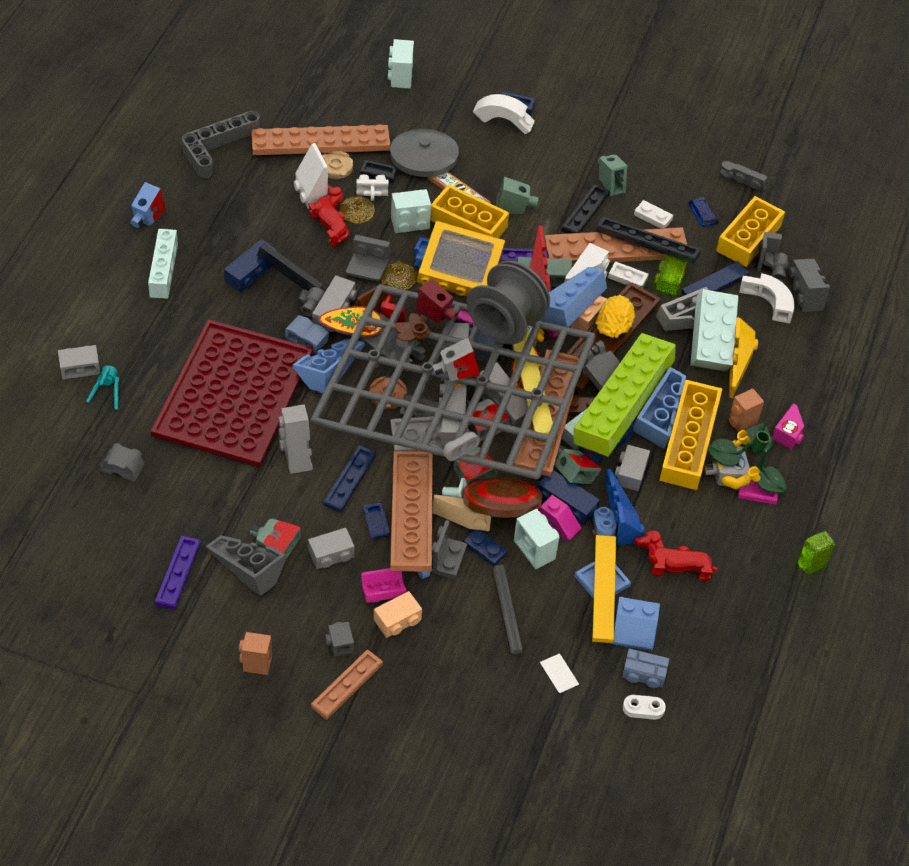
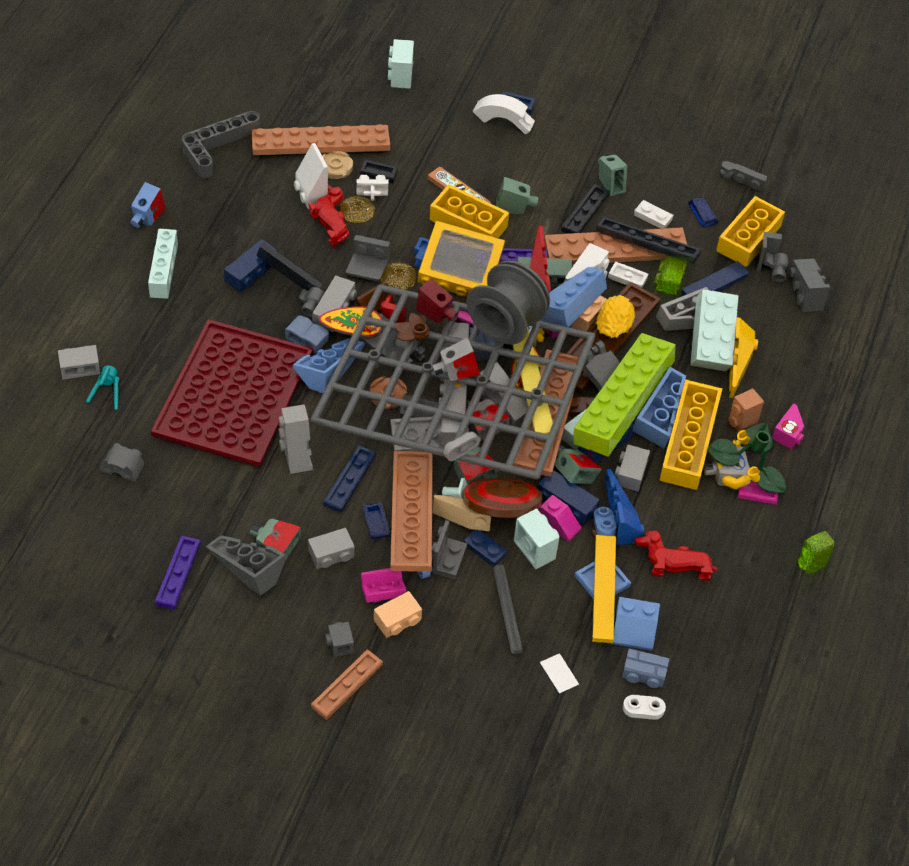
(256, 653): nougat brick -> none
(410, 211): light aqua brick -> none
(424, 152): dark grey dish -> none
(772, 291): white arch -> none

